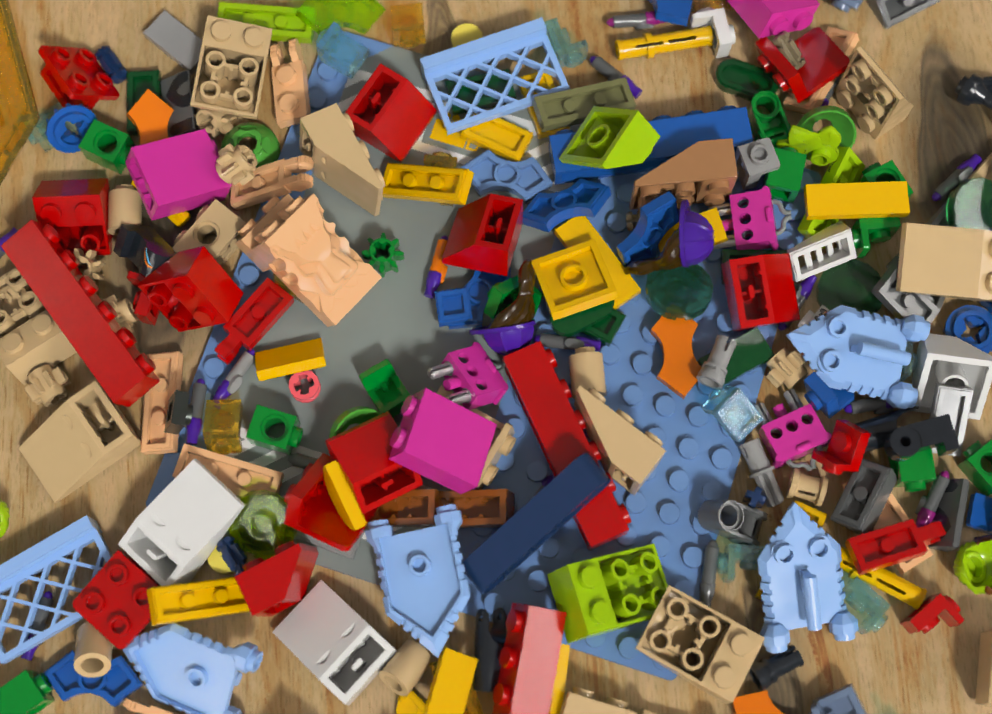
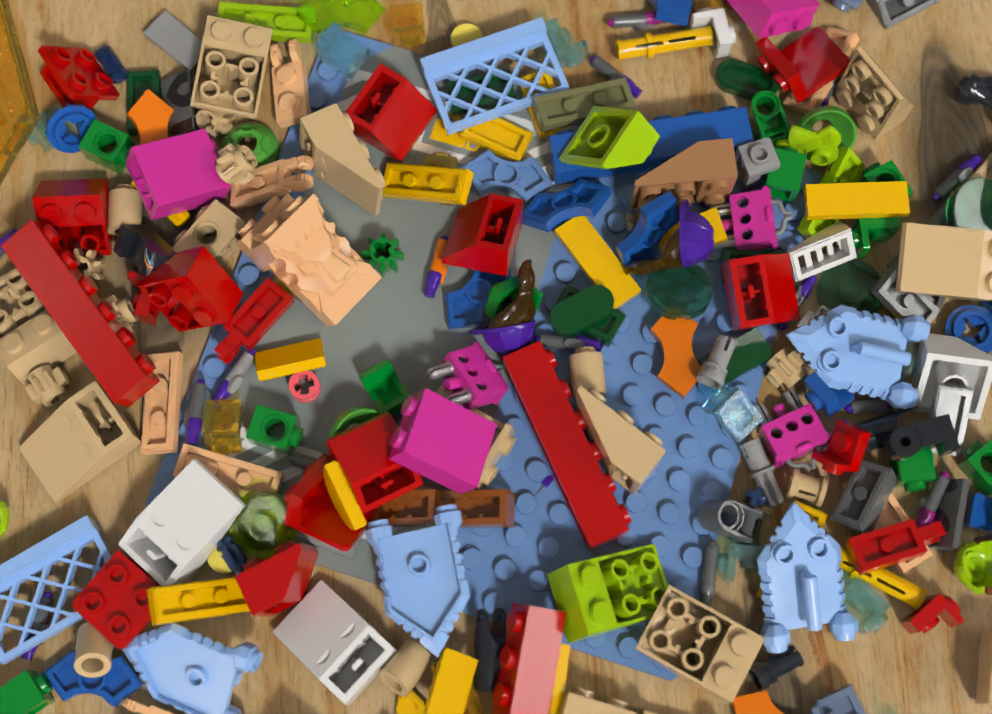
(178, 412): pearl dark grey plate -> none
(453, 306): blue tile -> none
(535, 523): dark blue beam -> none
(574, 279): yellow tile -> none
(789, 49): dark tan piece -> none

